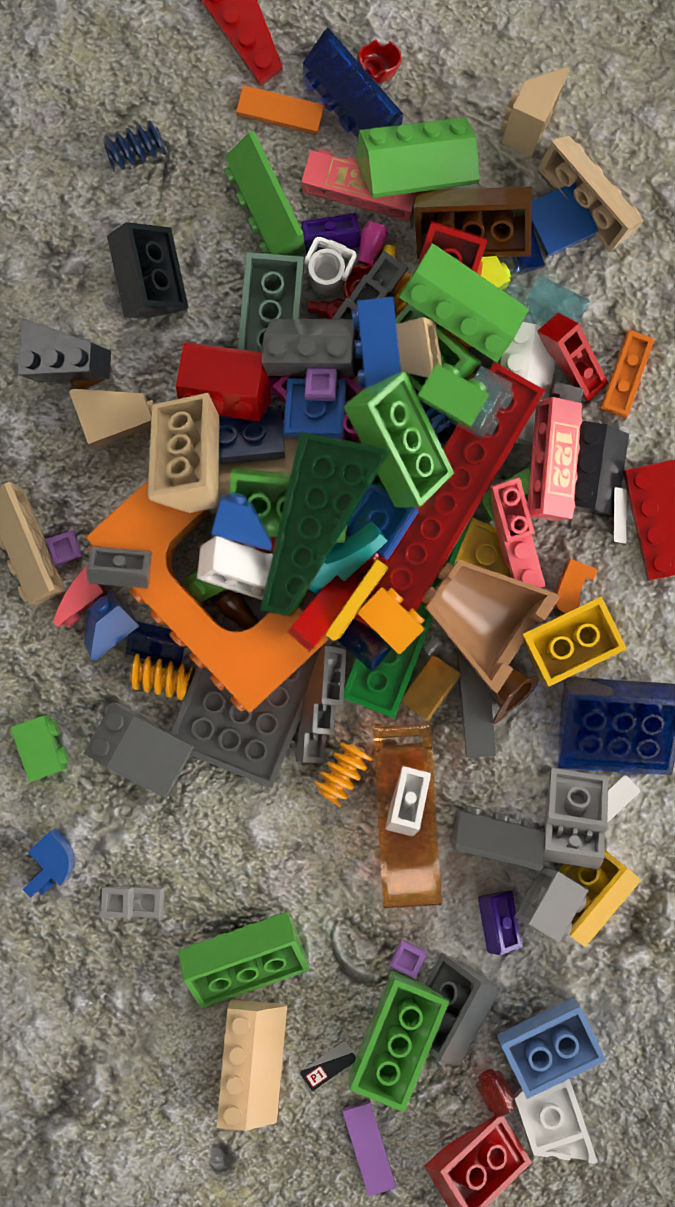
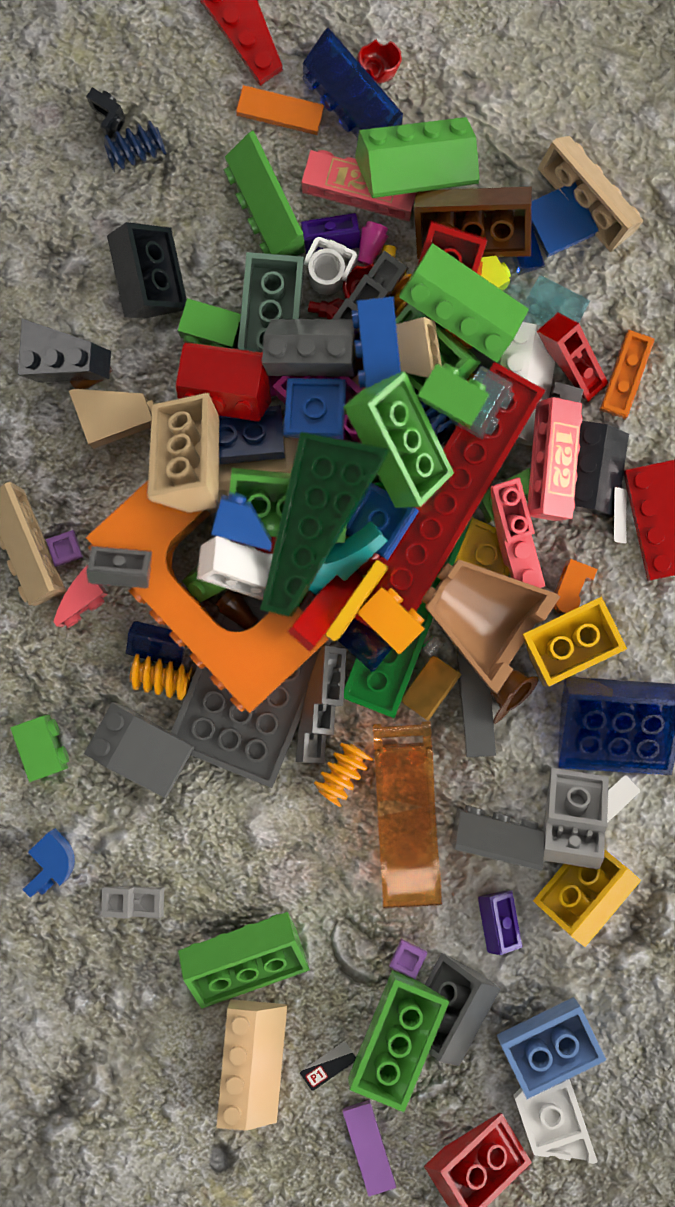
(106, 106): none -> black bracket
(107, 625): blue slope -> none
(209, 325): none -> bright green brick
(321, 384): medium lavender tile -> none
(408, 802): white slope -> none
(495, 1092): clear red brick -> none
(531, 111): tan slope -> none
(552, 904): light grey slope -> none

